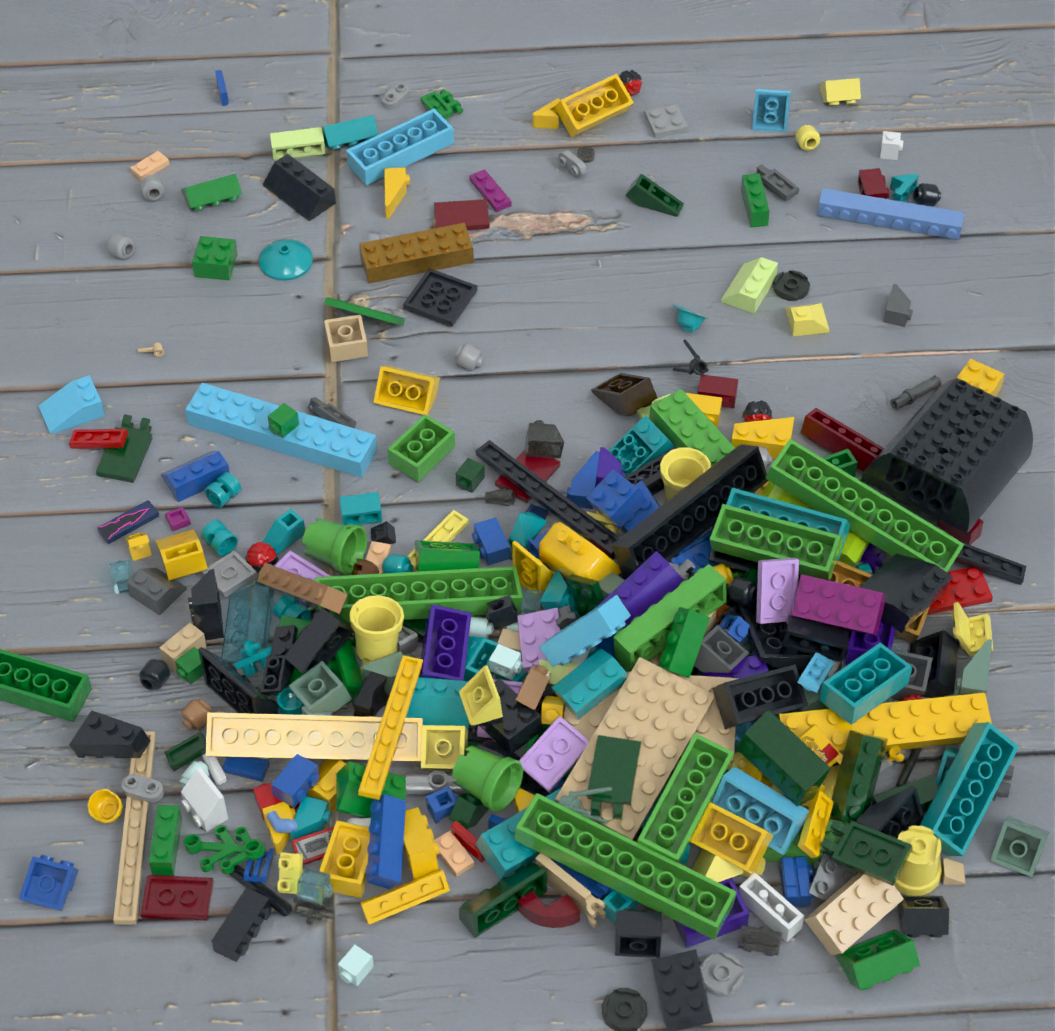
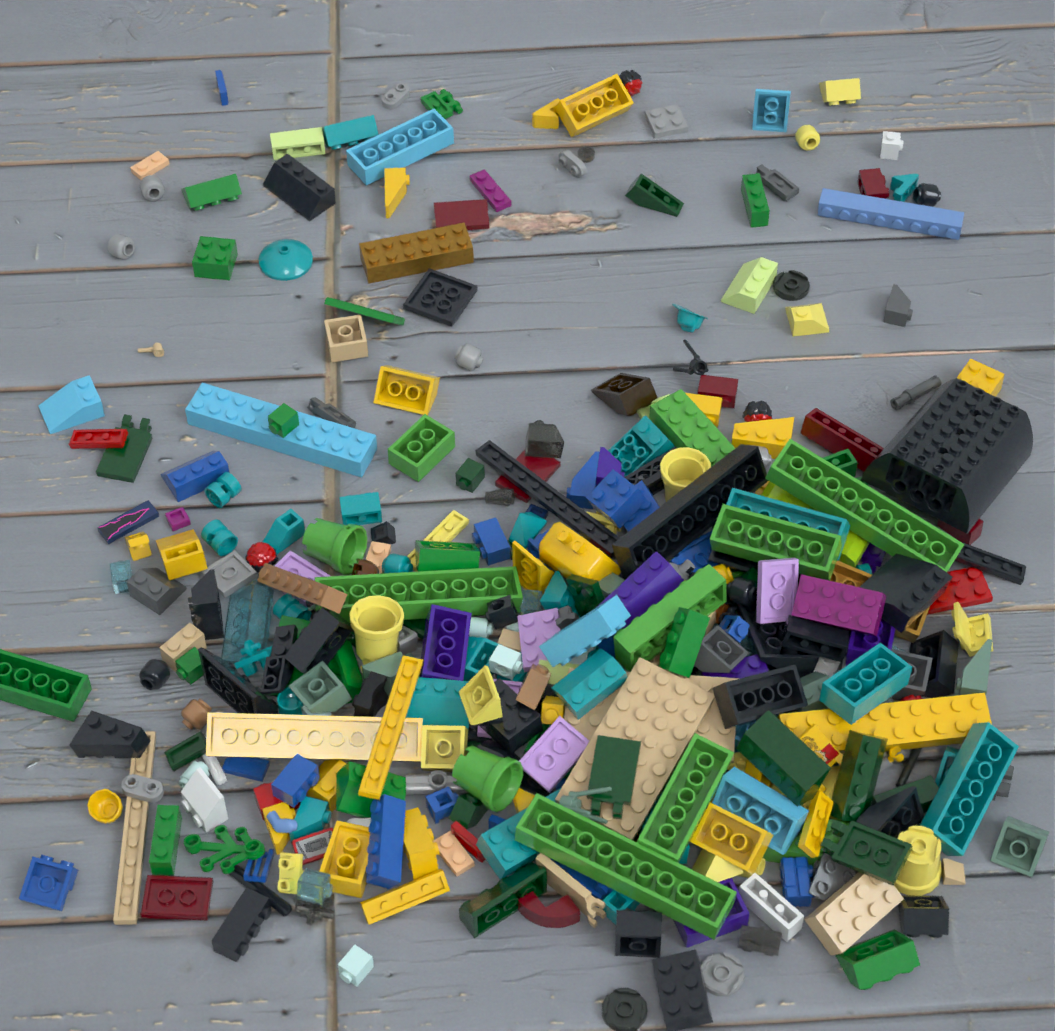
(815, 672): medium azure plate -> none

